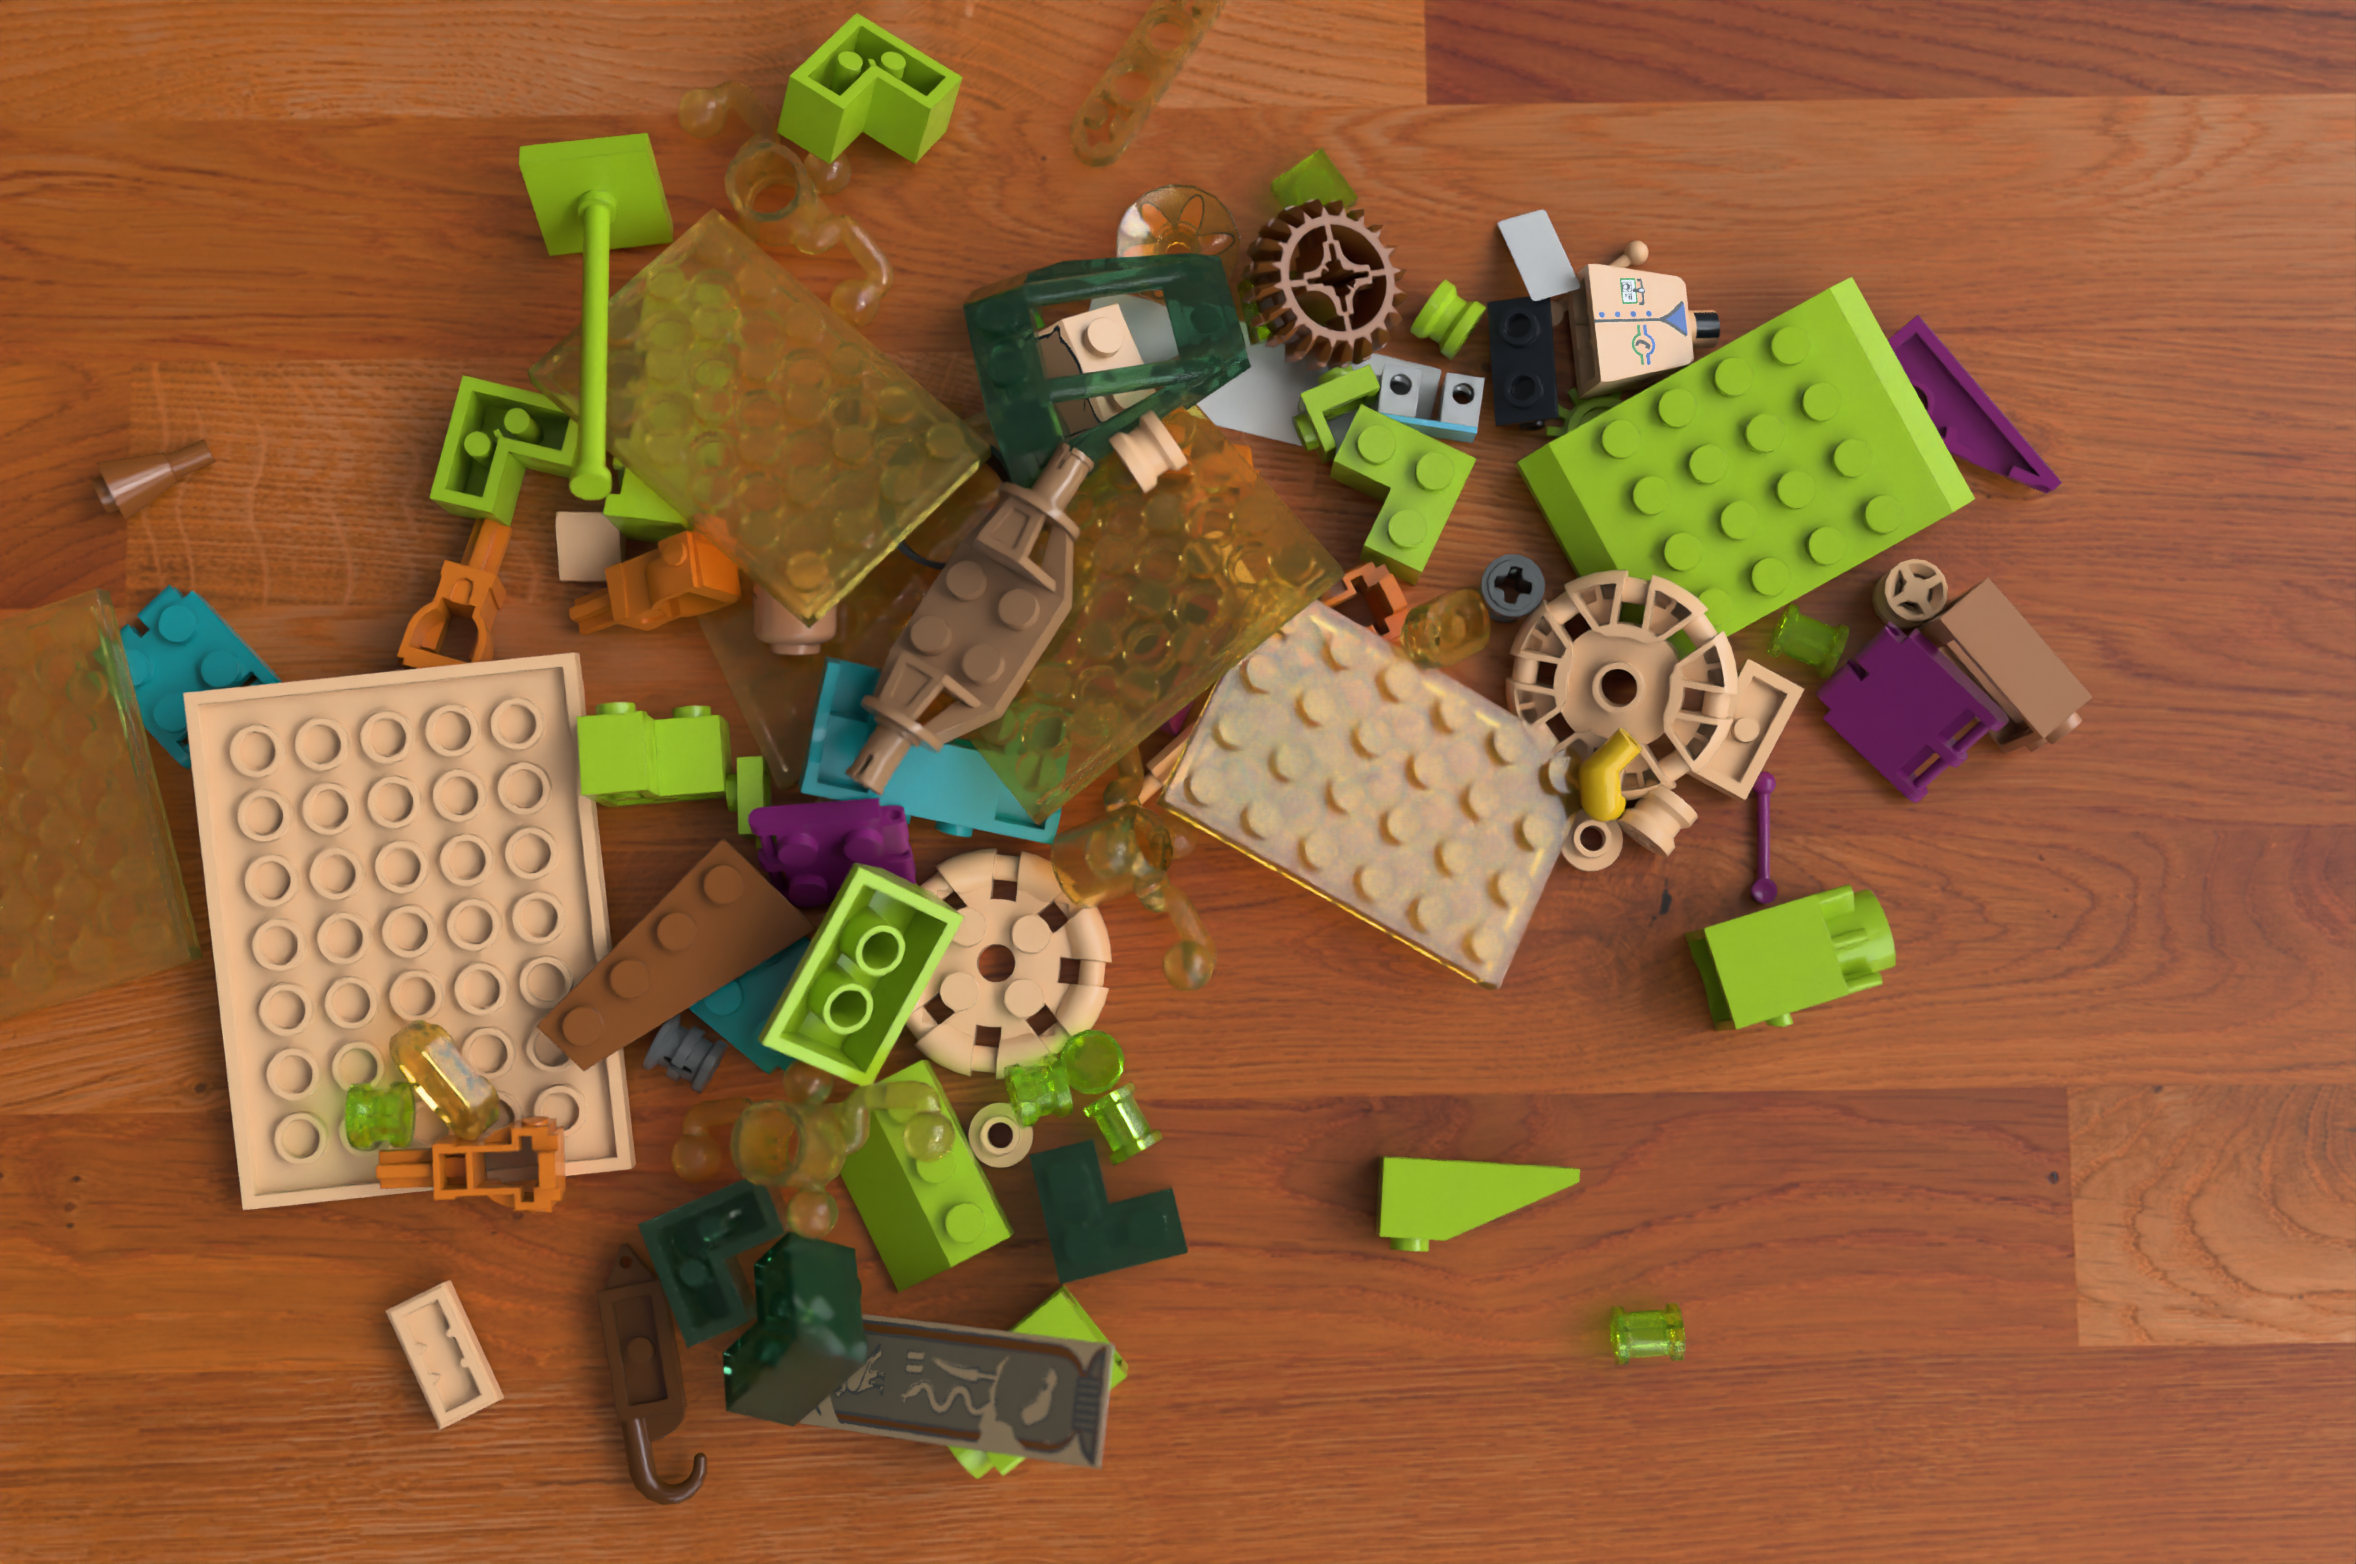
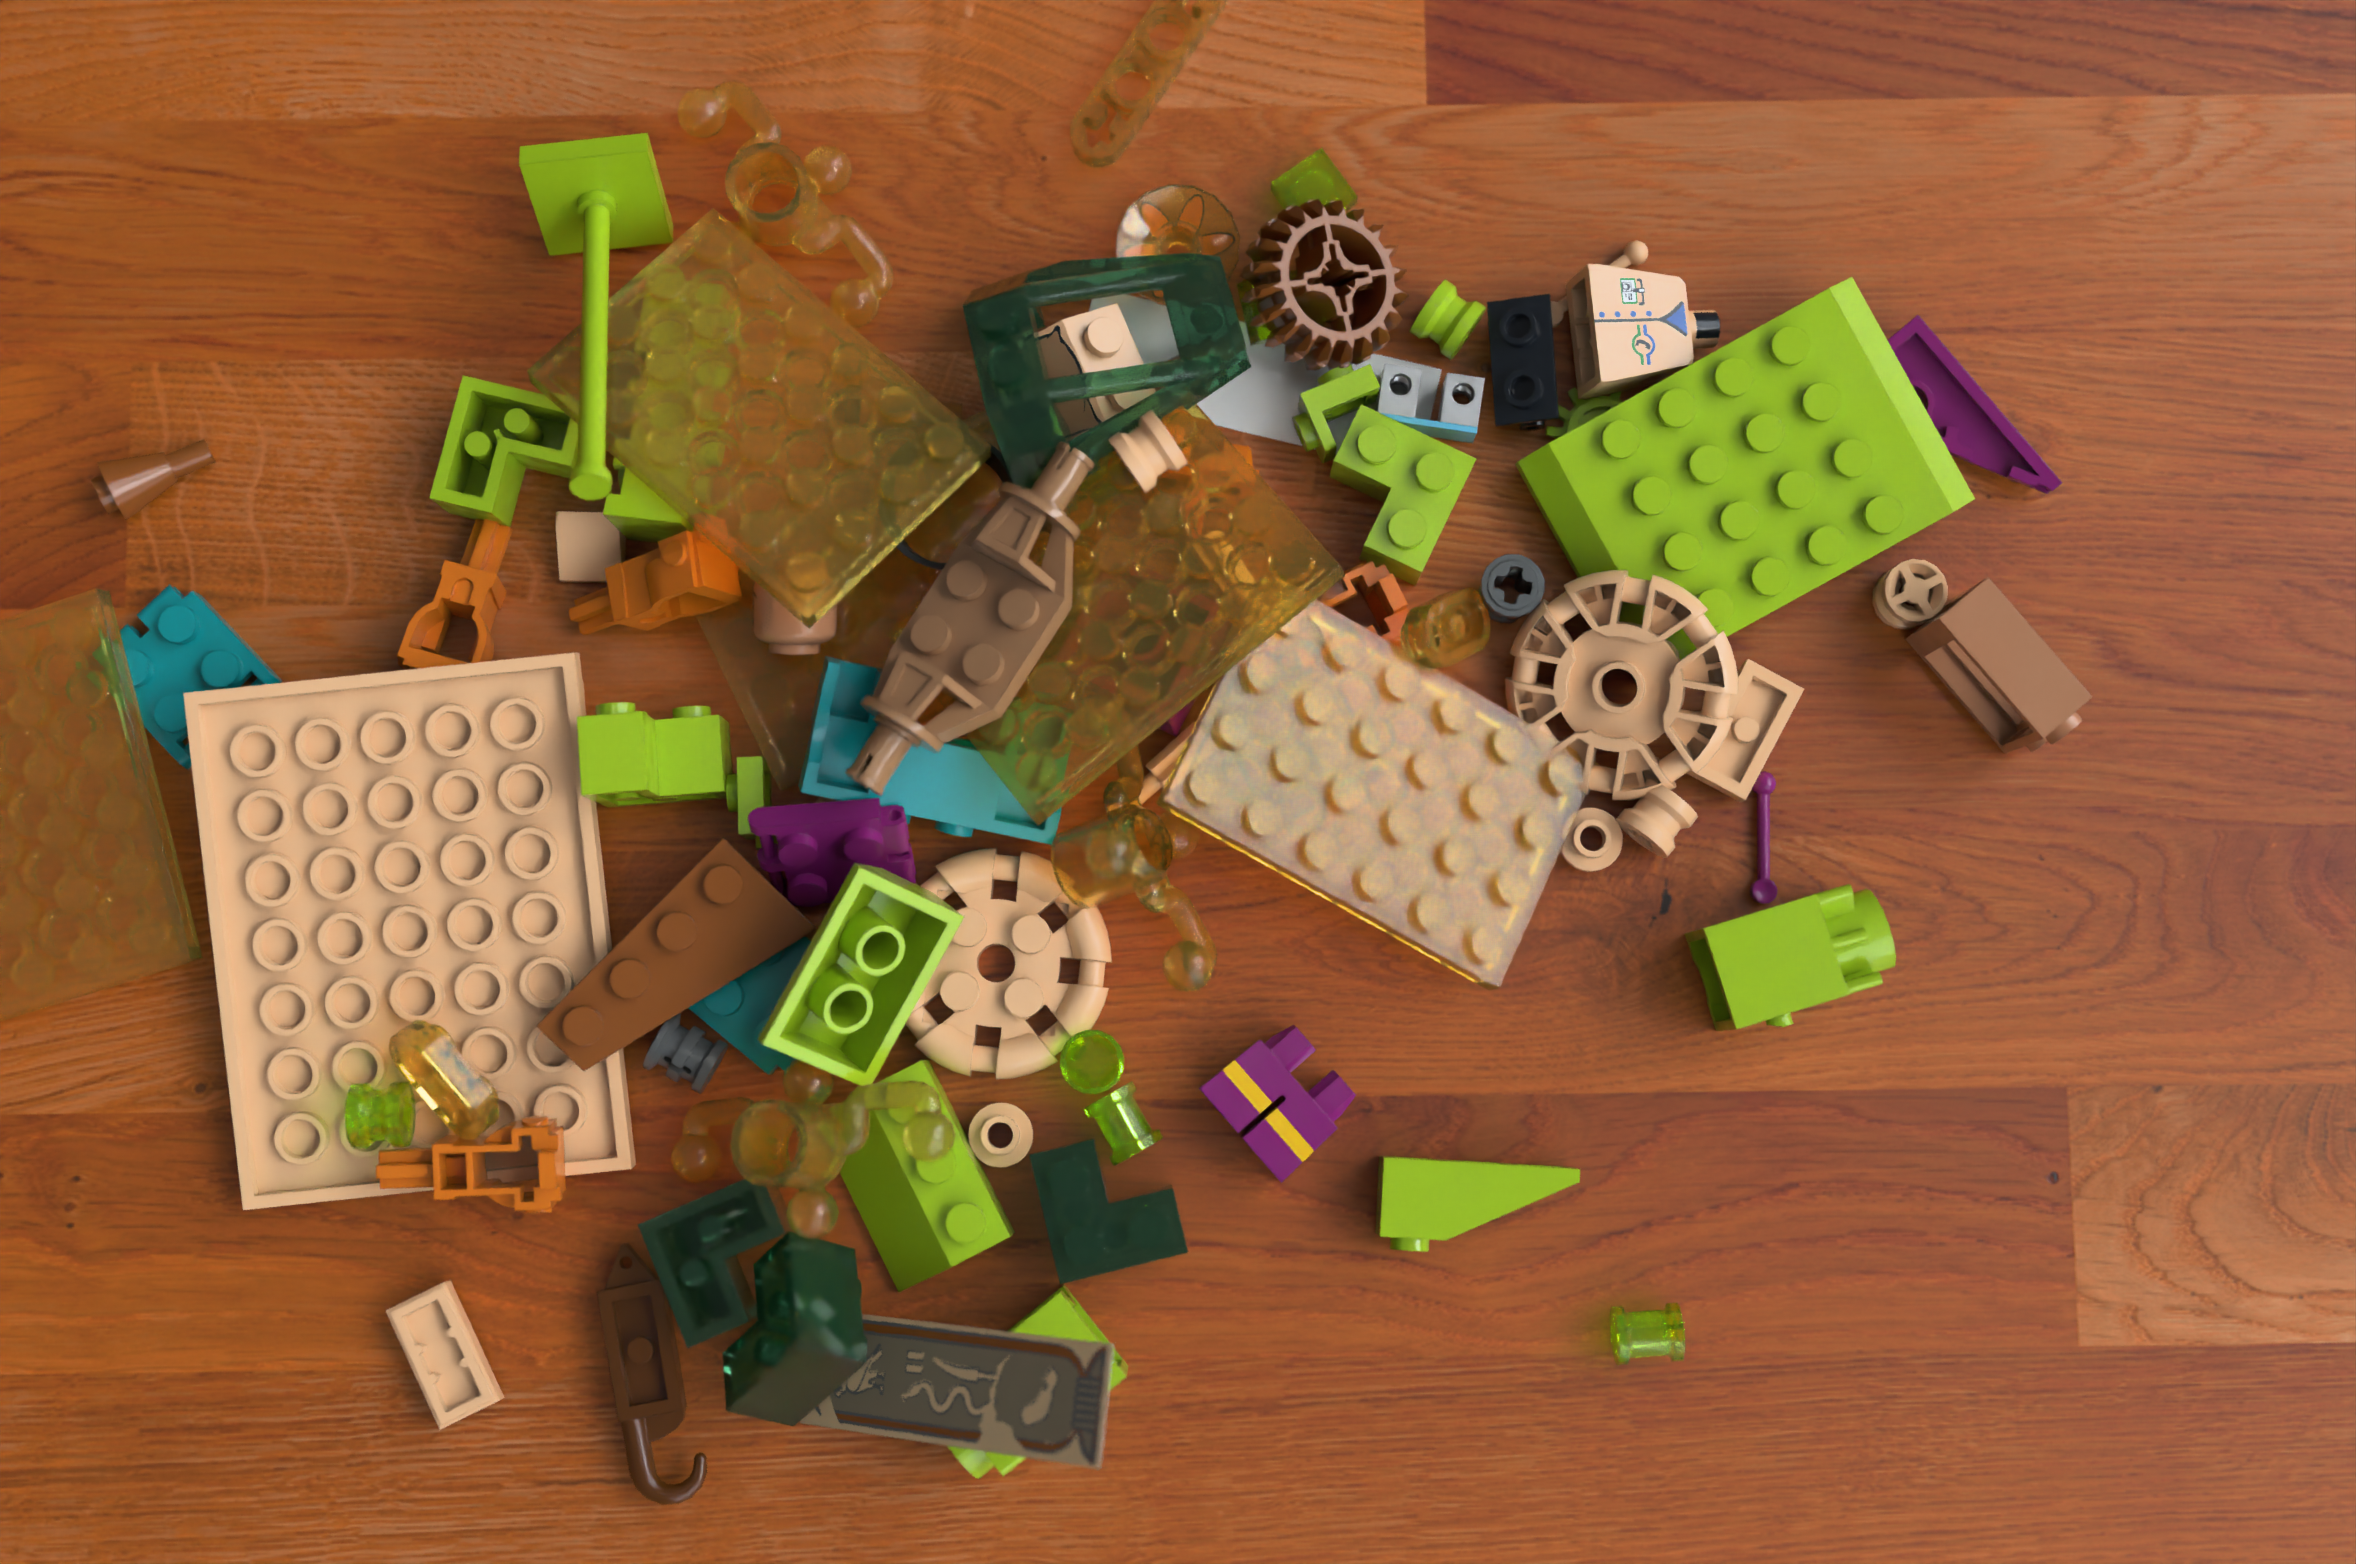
(868, 85): lime brick -> none
(1038, 1090): clear neon green wheel -> none
(1299, 1121): none -> magenta hips
(1539, 255): white sticker -> none
(1600, 776): yellow arm -> none
(1808, 640): clear neon green bush -> none
(1907, 708): magenta plate -> none

